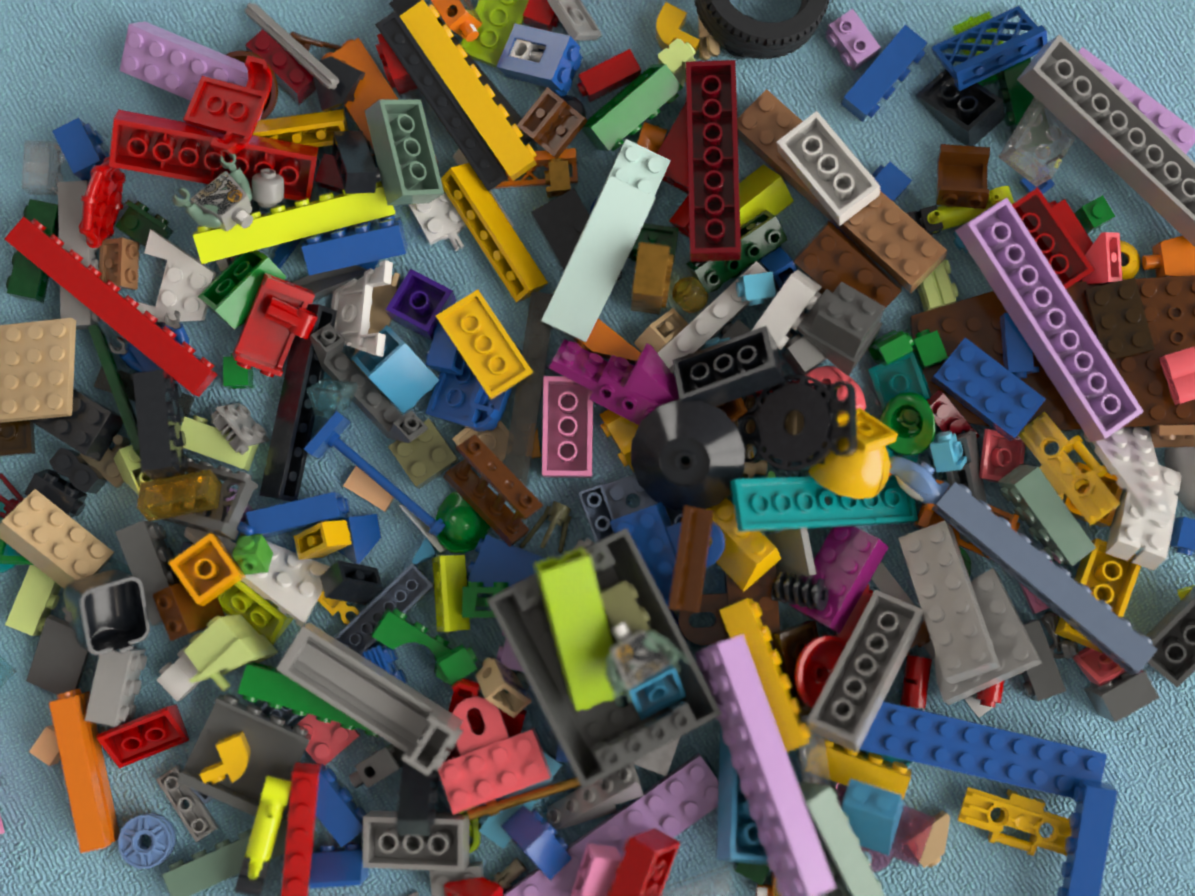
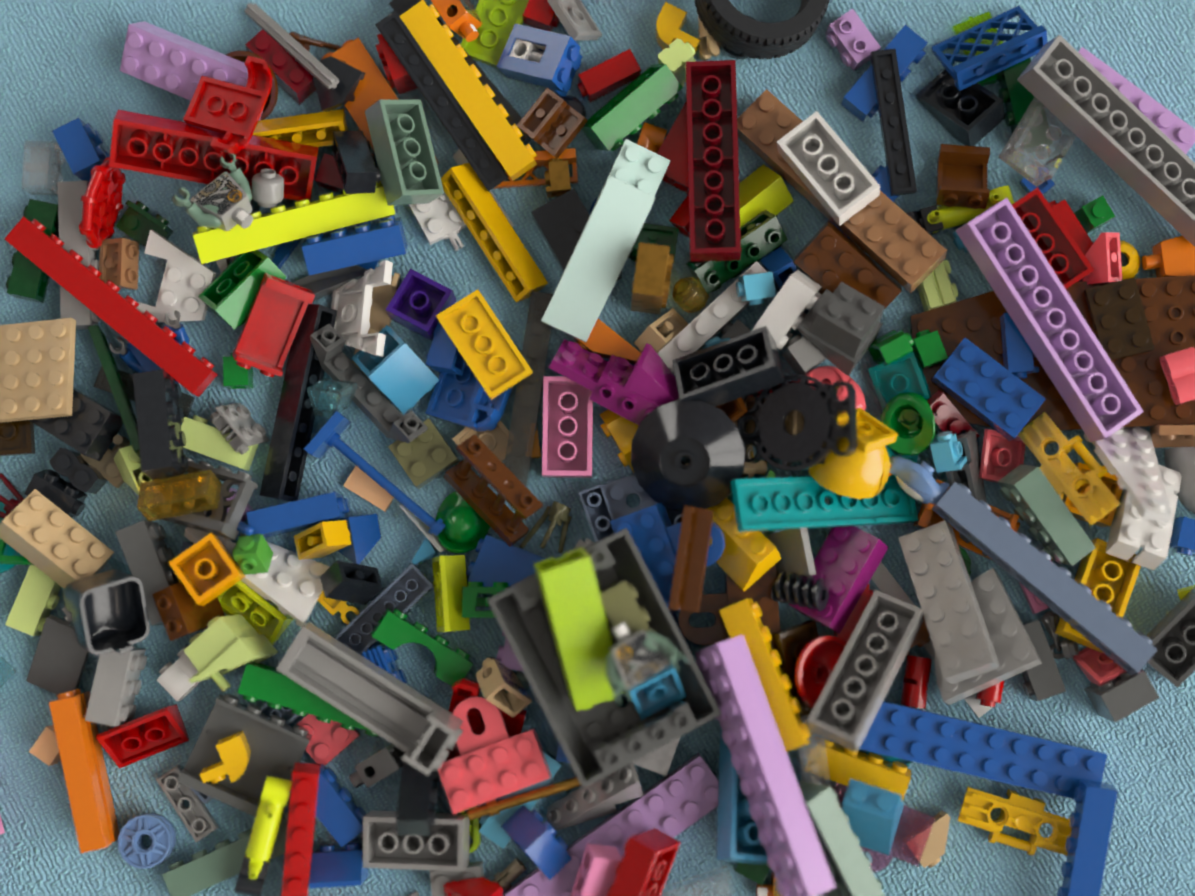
(297, 320): red piece -> none
(458, 663): green brick -> none
(893, 122): none -> black tile

